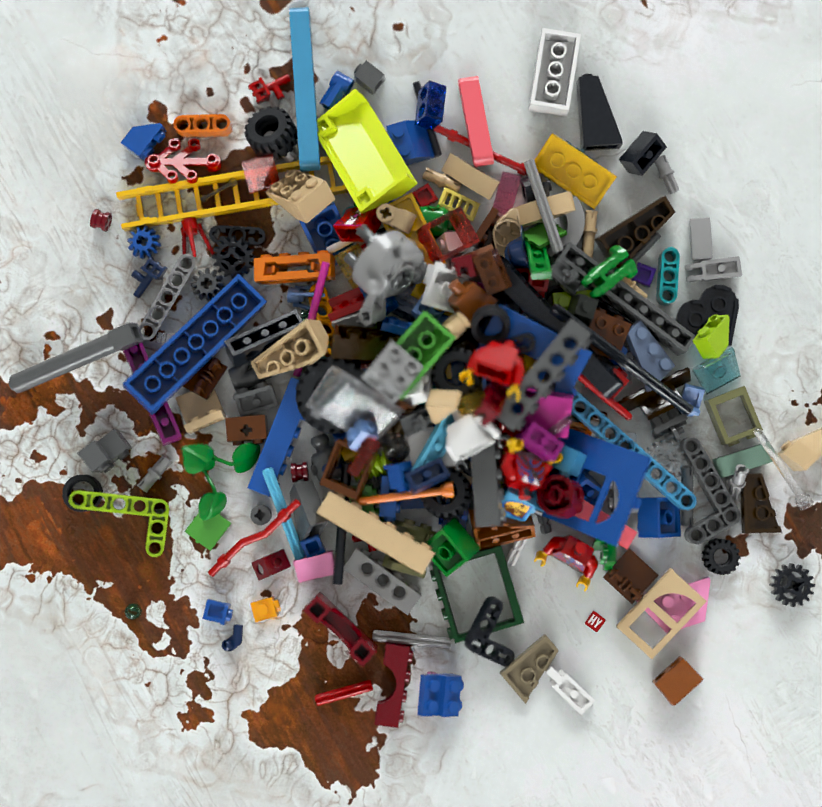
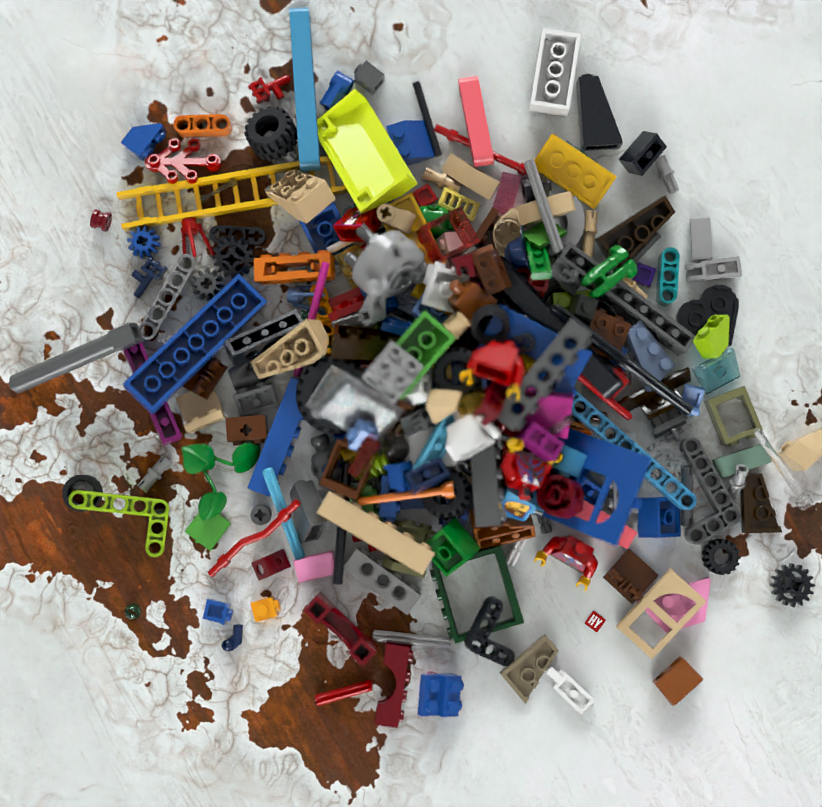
(103, 453): dark grey brick -> none
(260, 173): clear red piece -> none
(299, 472): dark red wheel -> none
(313, 546): blue slope -> none
(430, 105): clear blue brick -> none
(608, 554): green bracket -> none

